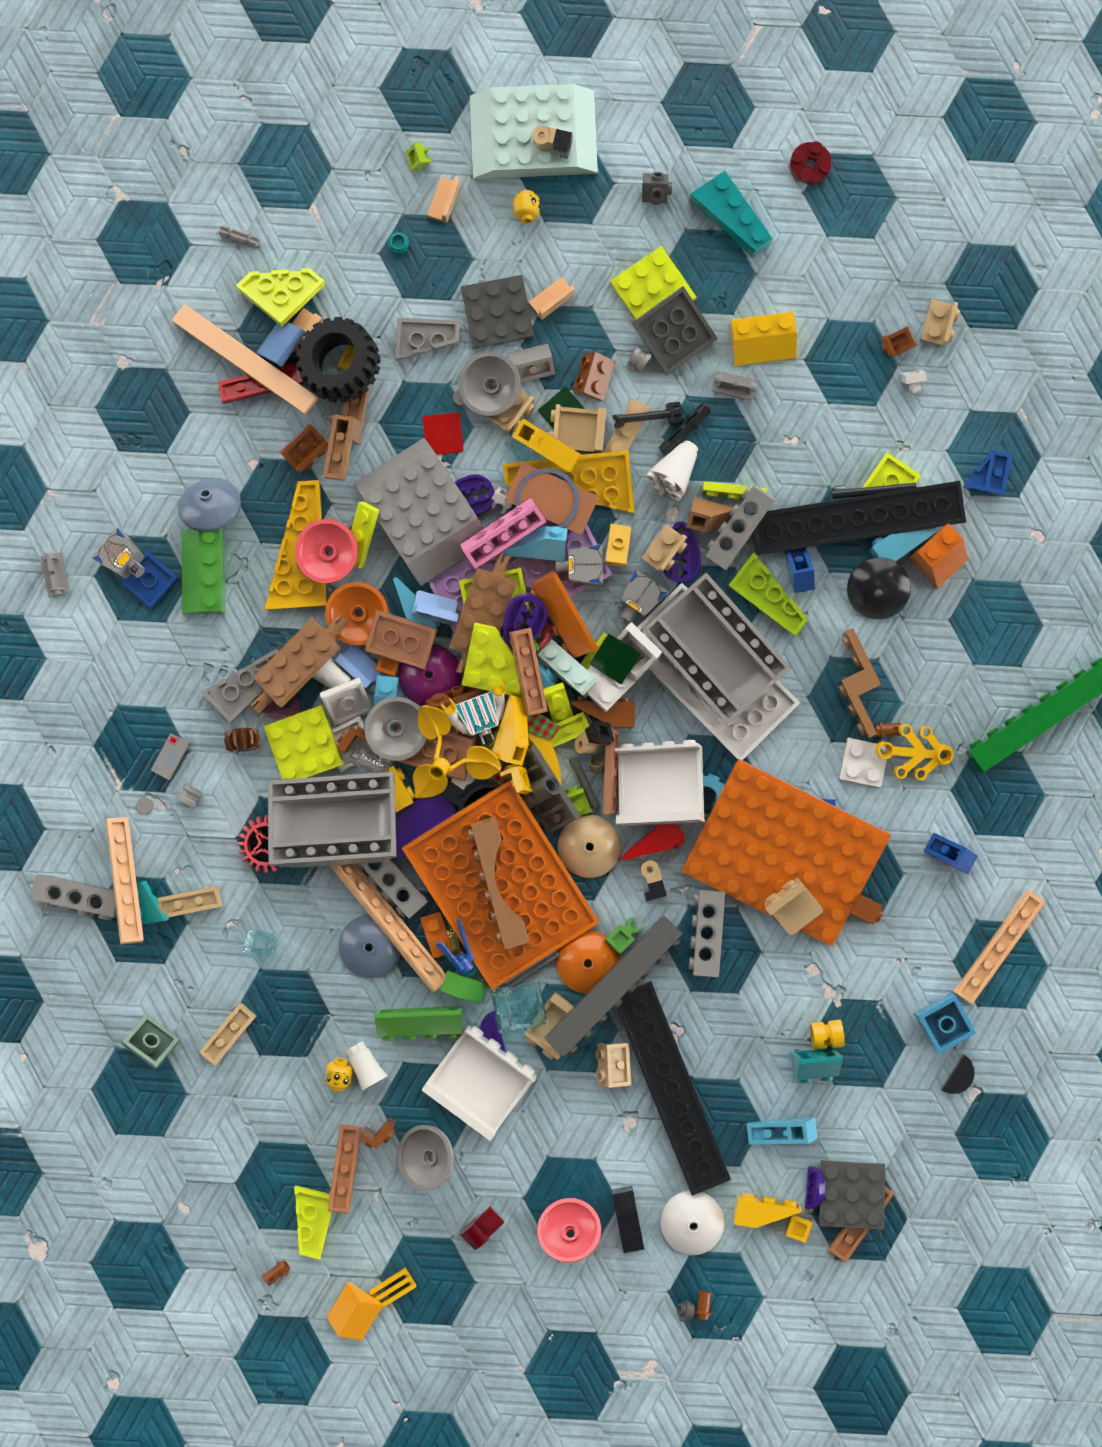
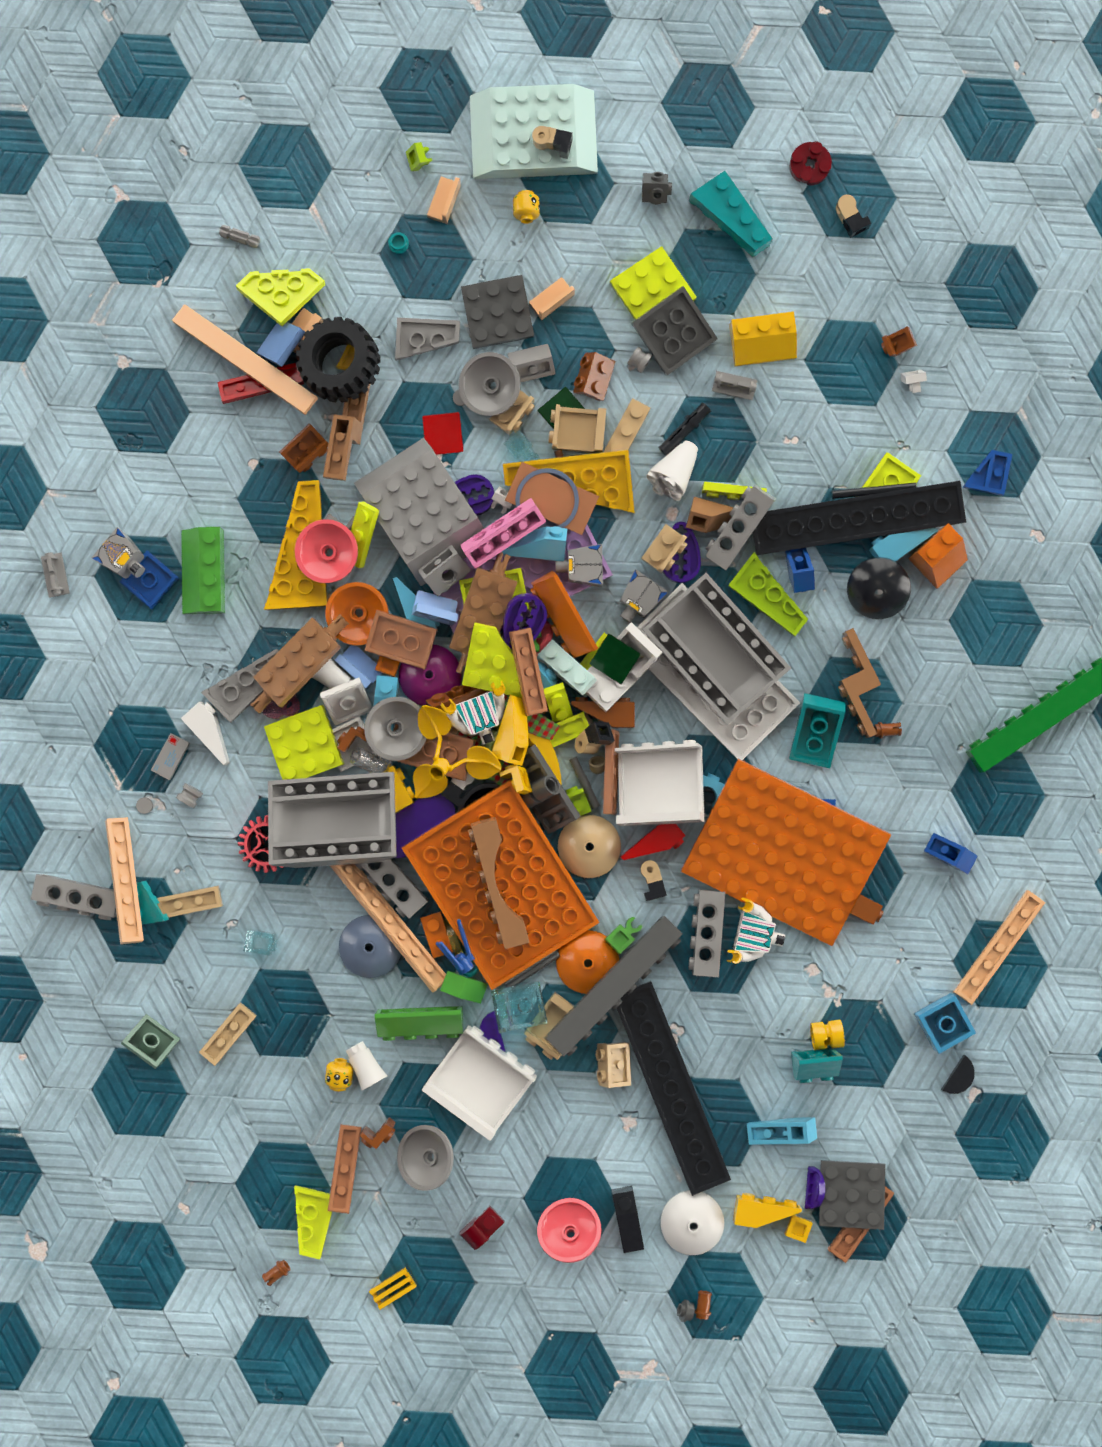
(207, 729): none -> white slope
(209, 505): sand blue dish -> none
(242, 739): reddish brown gear -> none
(353, 1312): light orange slope -> none
(447, 560): none -> light grey brick
(546, 445): yellow slope -> none
(618, 545): yellow plate -> none
(670, 413): black hinge -> none
(754, 934): none -> torso
(793, 906): tan bracket -> none
(817, 730): none -> teal slope
(850, 216): none -> leg
(862, 764): white plate -> none
(917, 753): yellow plant -> none
(939, 322): tan bracket -> none

